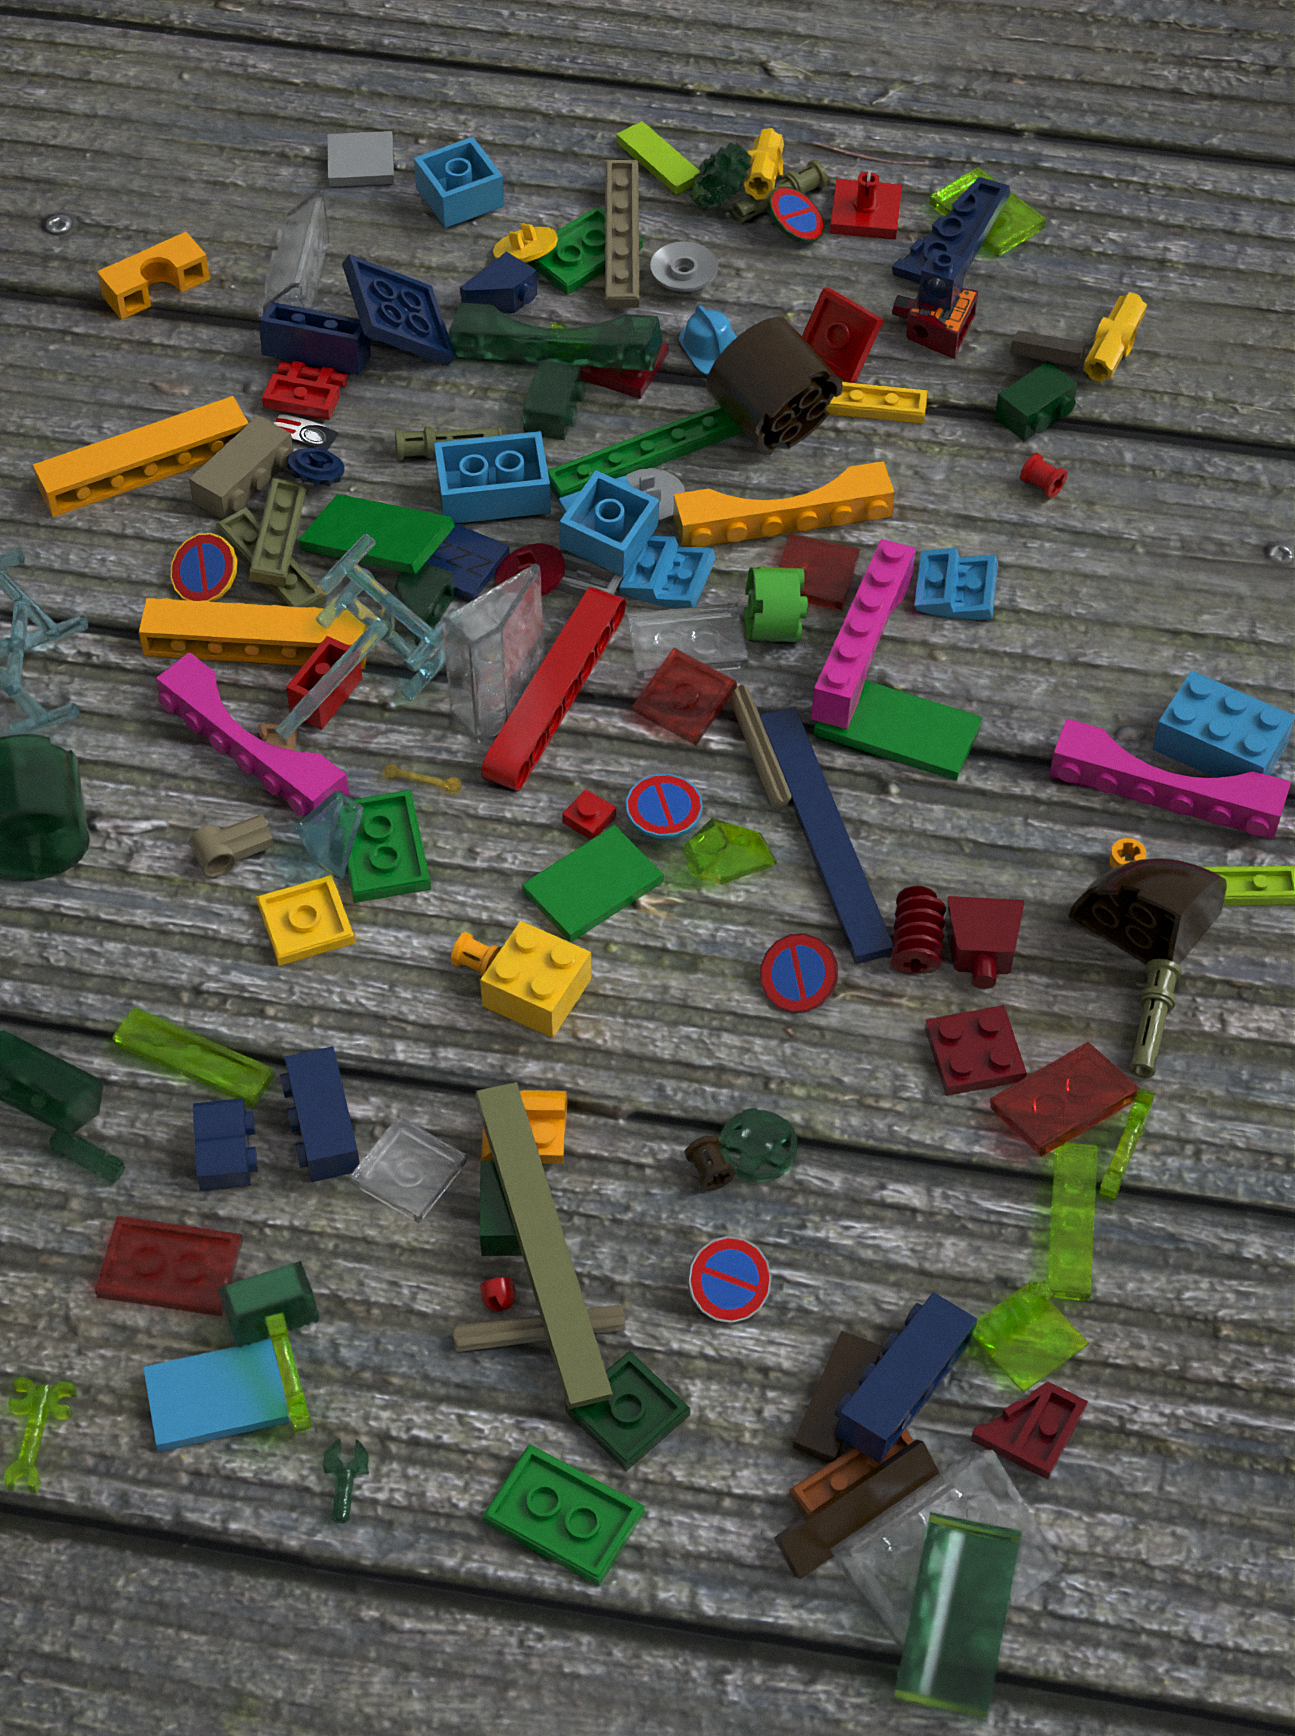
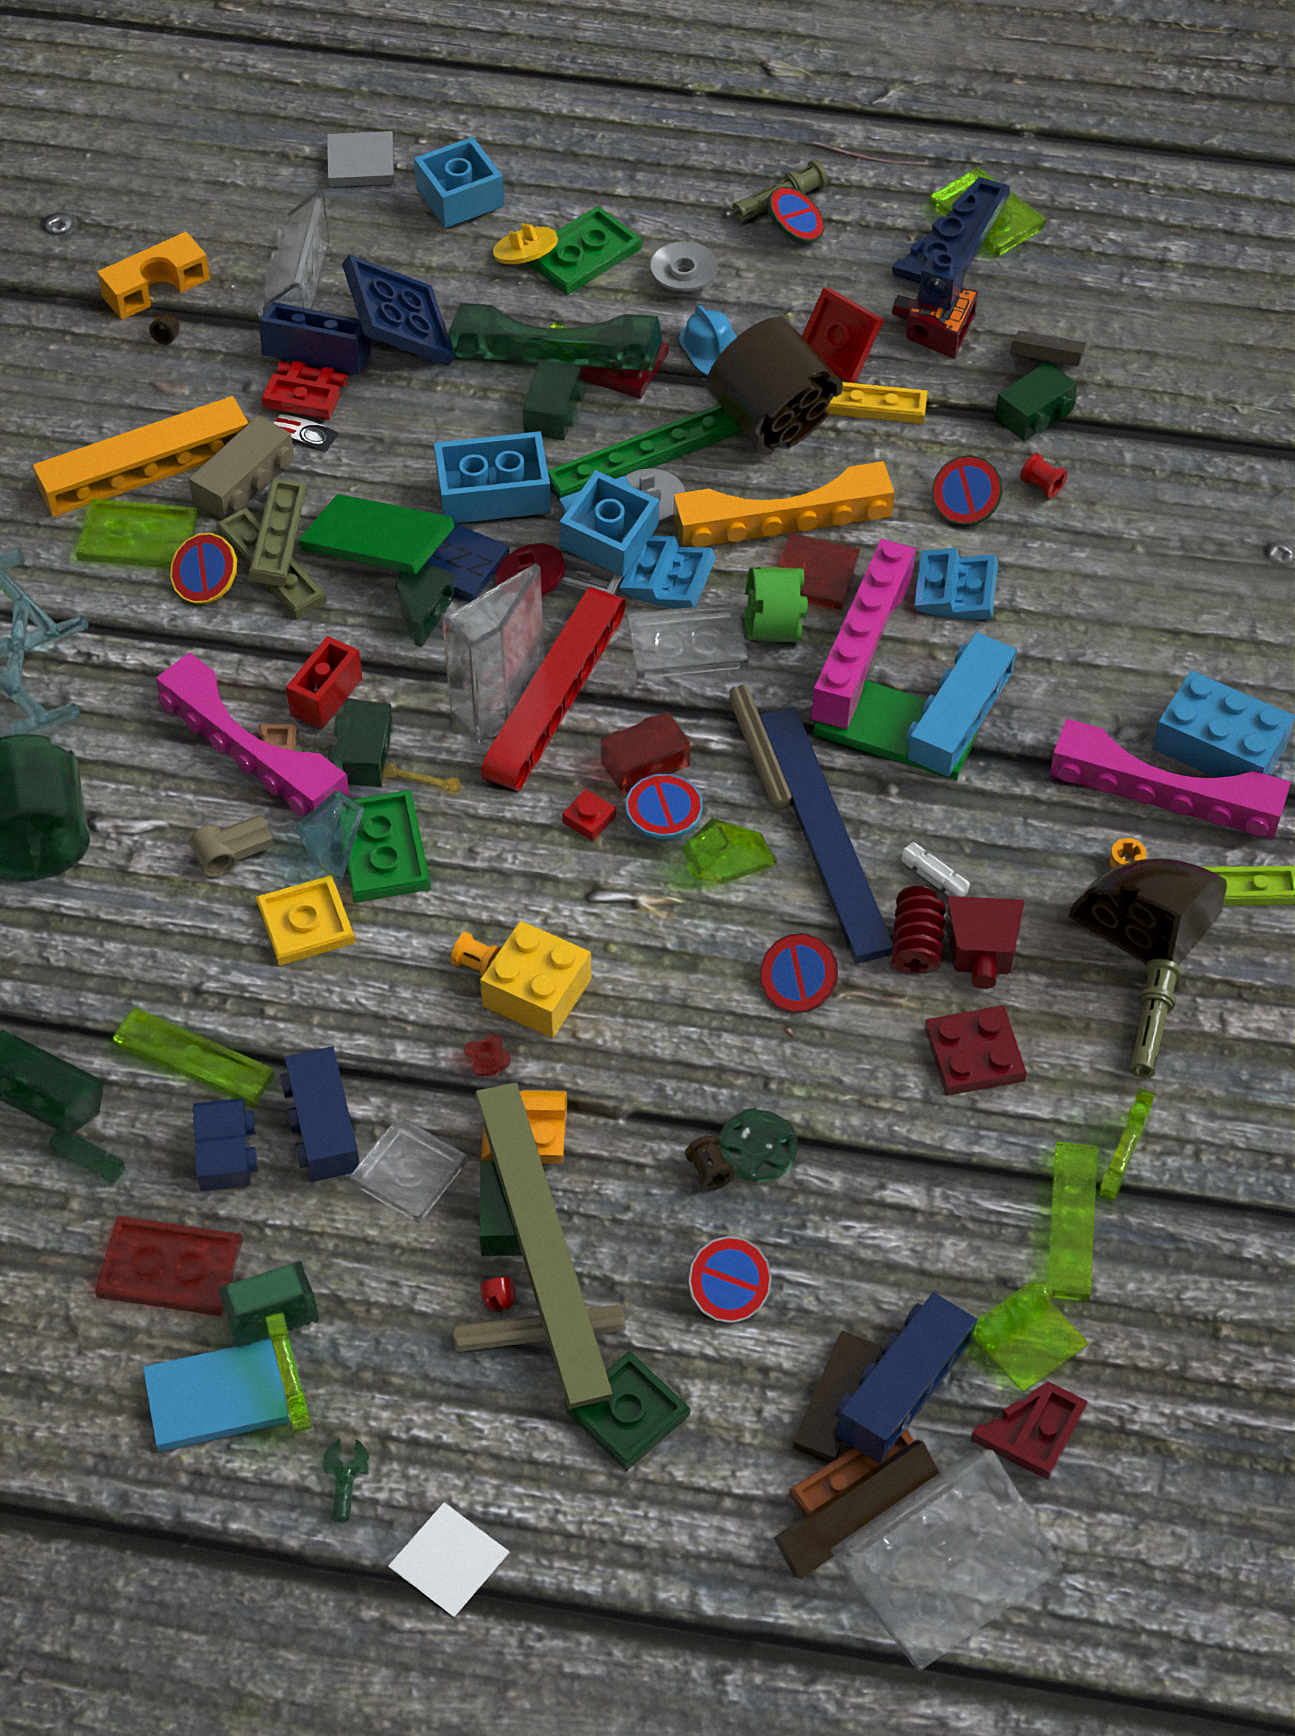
(37, 1403): clear neon green bar -> none
(135, 532): none -> clear neon green tile
(164, 329): none -> dark brown hinge
(239, 631): light orange brick -> none
(315, 466): dark blue gear -> none
(362, 742): none -> clear green brick
(378, 628): clear light blue piece -> none
(422, 442): olive pin -> none
(449, 1559): none -> white sticker
(487, 1065): none -> clear red plate
(503, 283): dark blue slope -> none
(564, 1514): green tile -> none
(592, 883): green tile -> none
(621, 234): dark tan tile -> none
(645, 750): none -> clear red brick
(658, 157): lime tile -> none
(684, 696): clear red tile -> none
(720, 176): clear green gear -> none
(766, 164): yellow piece -> none
(866, 207): red tile -> none
(934, 871): none -> white axle
(959, 1616): clear green slope -> none
(960, 704): none -> dark azure brick
(967, 490): none -> piece
(1064, 1098): clear red tile -> none
(1115, 337): yellow piece -> none

